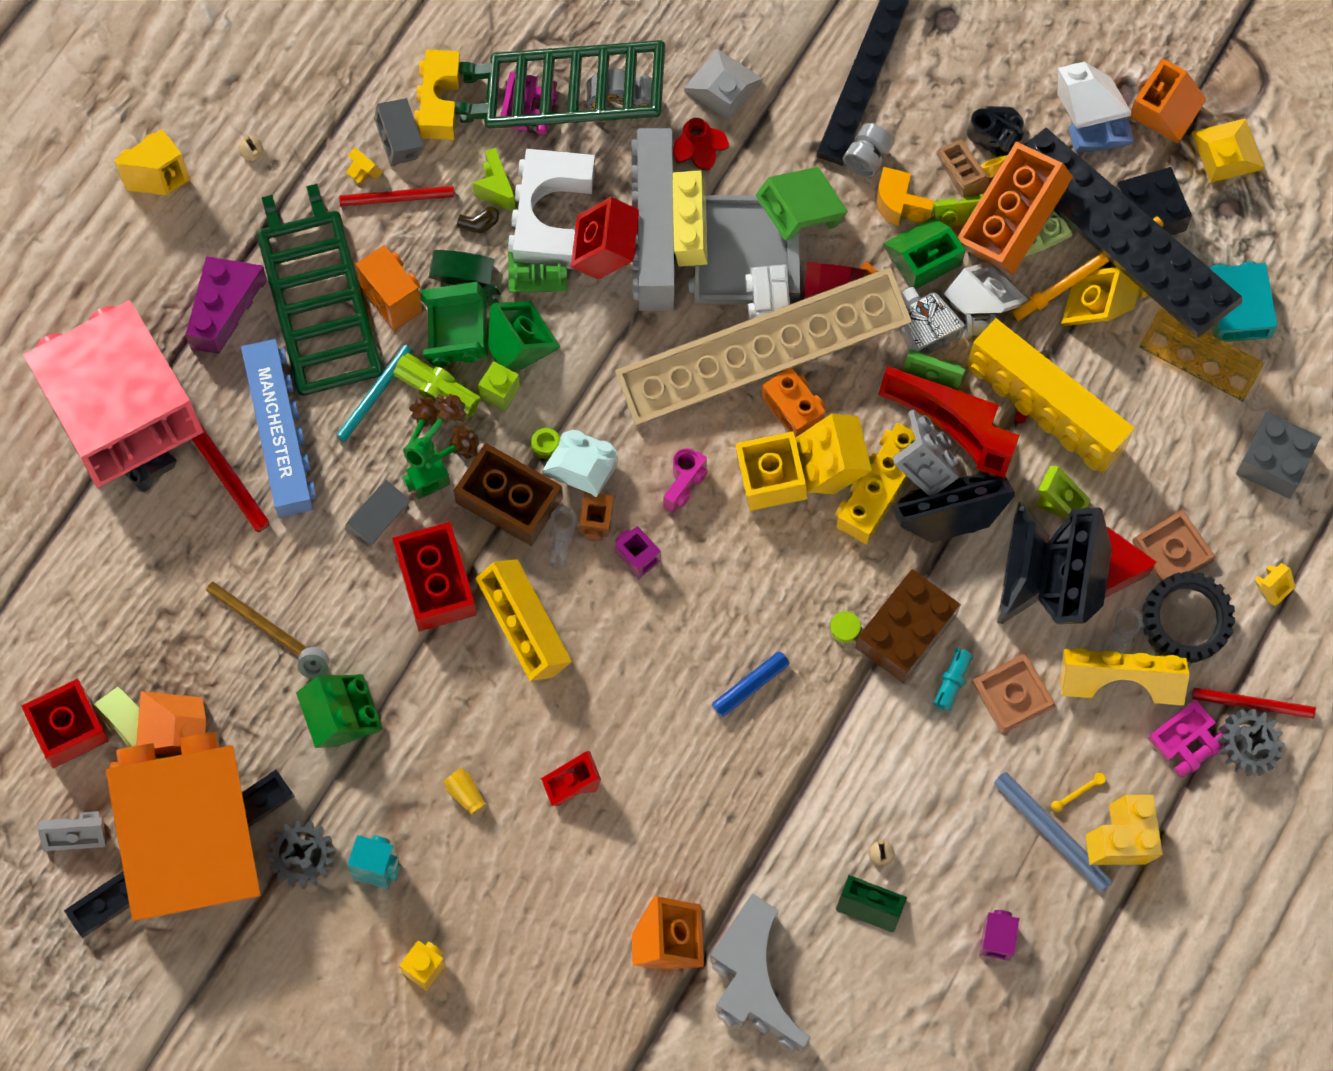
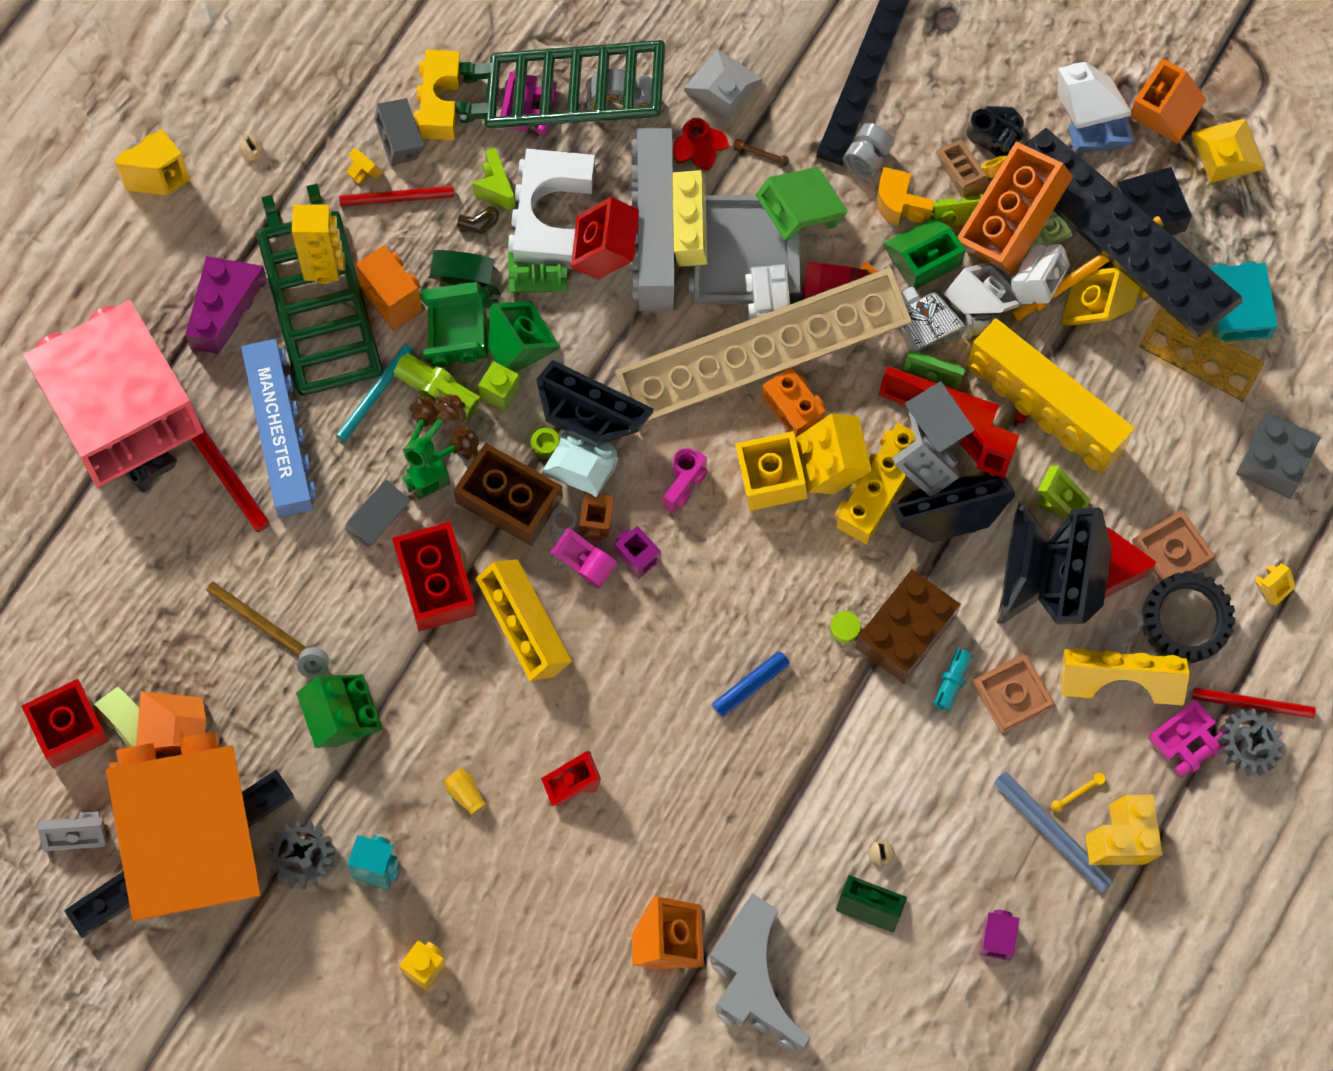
(317, 243): none -> yellow brick
(584, 558): none -> dark pink plate
(588, 406): none -> black wedge
(739, 145): none -> reddish brown hinge
(940, 417): none -> dark grey slope
(1040, 274): none -> white brick

